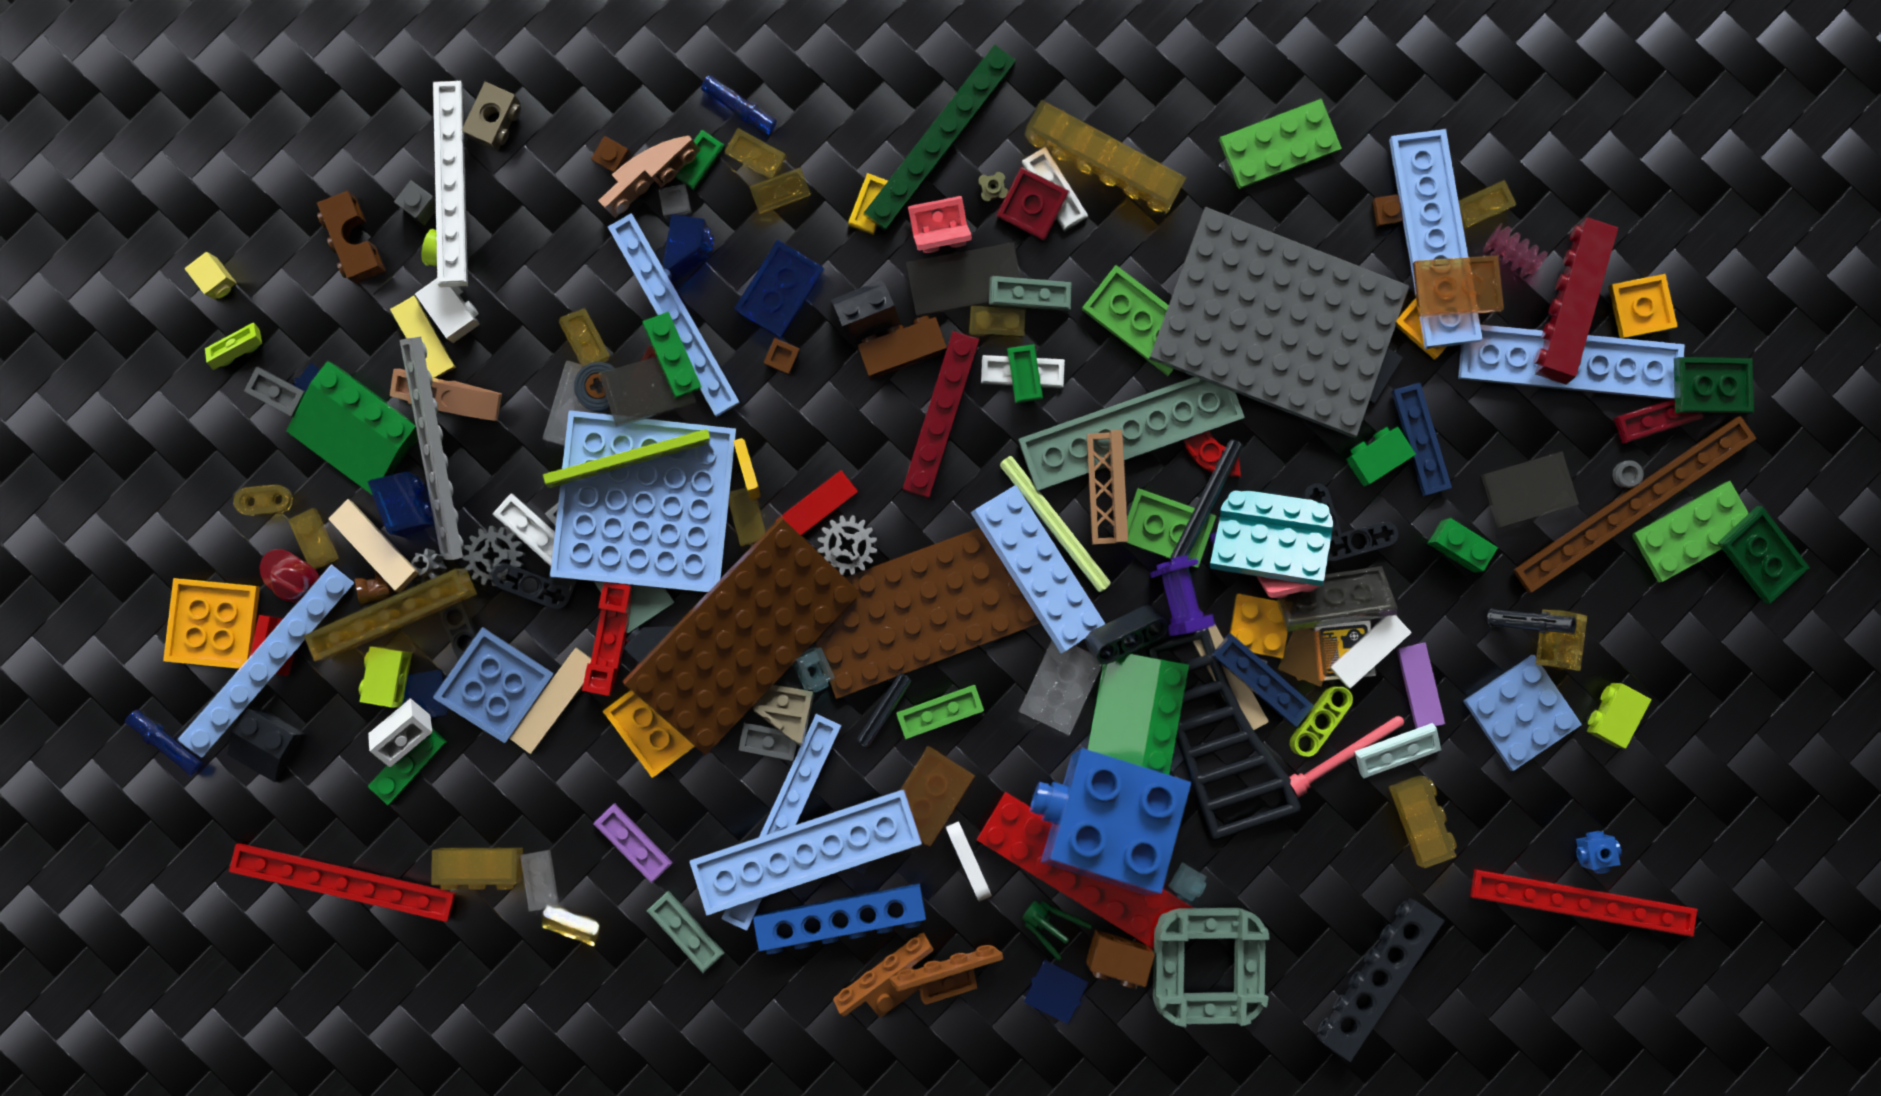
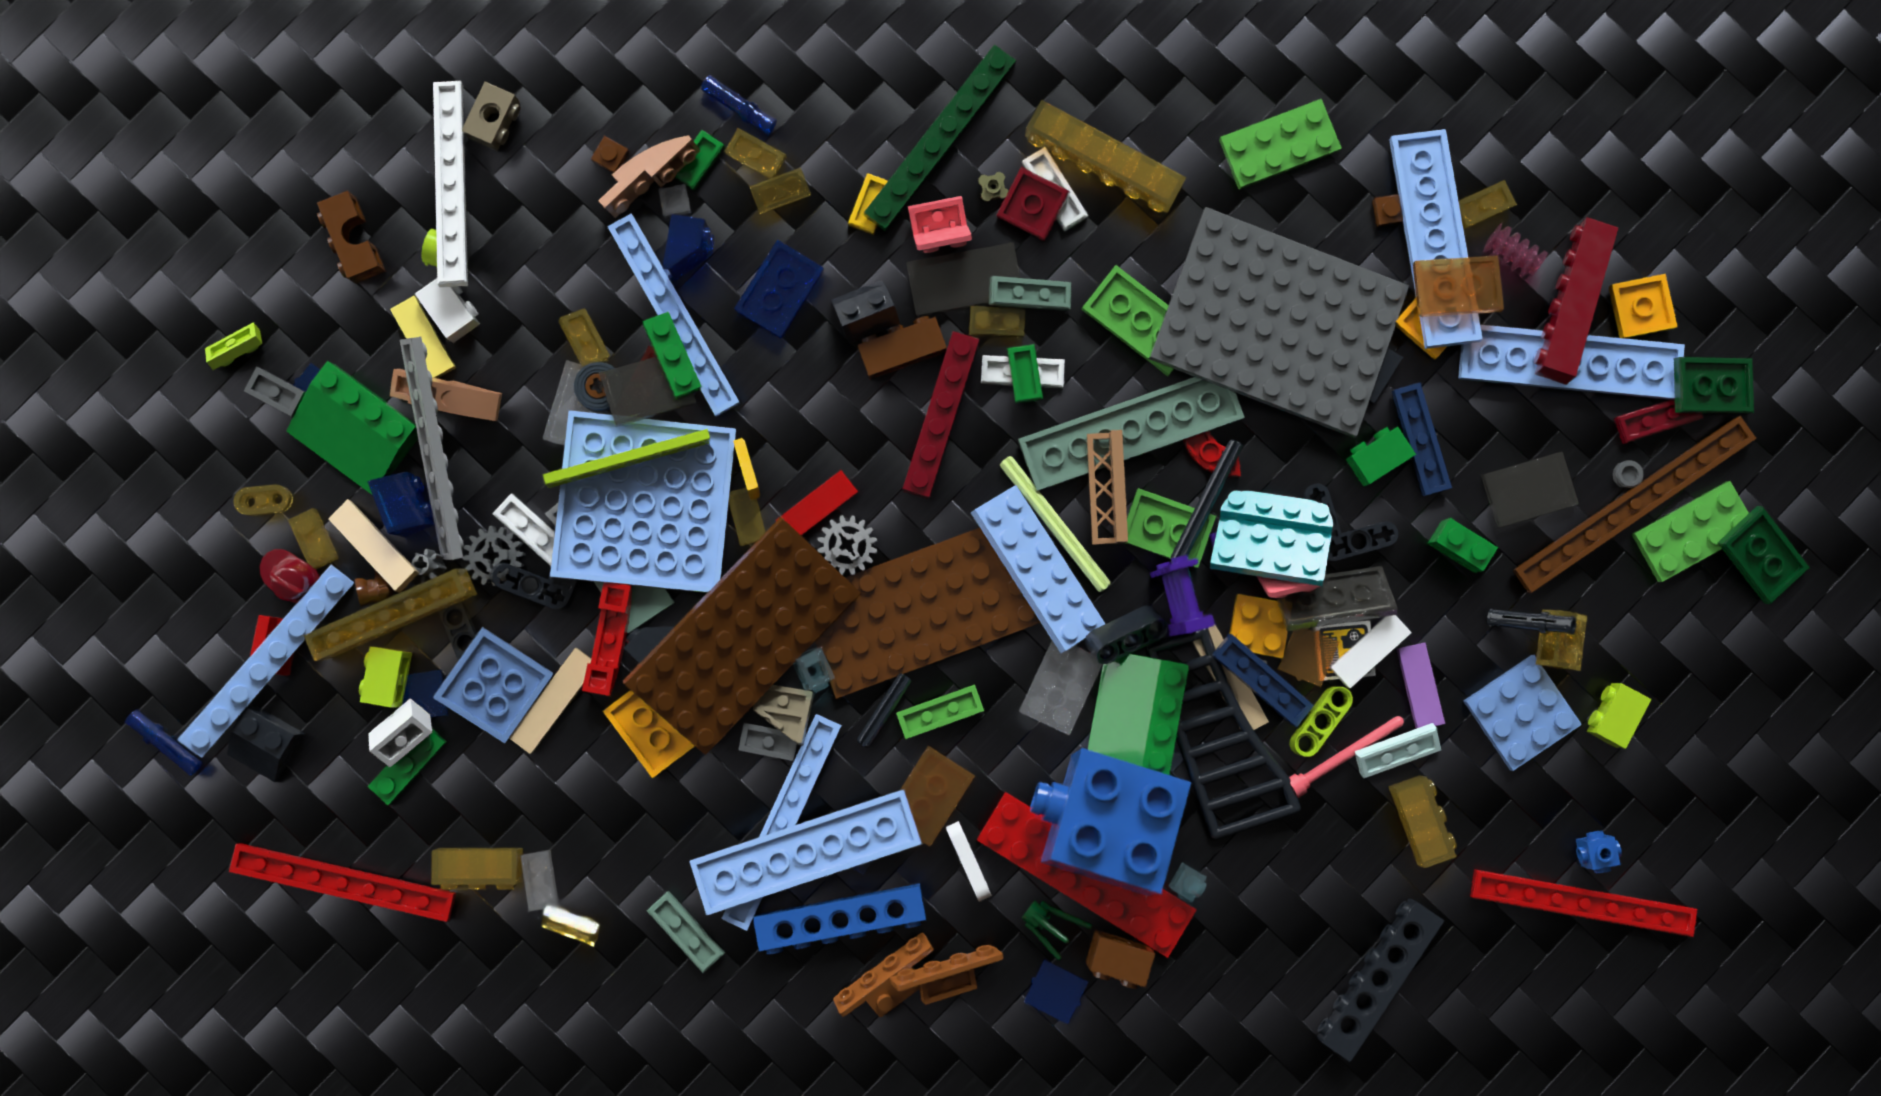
(210, 276): light yellow brick -> none
(211, 623): light orange plate -> none
(417, 202): dark grey brick -> none
(633, 843): medium lavender tile -> none
(781, 356): reddish brown plate -> none
(1249, 966): sand green plate -> none

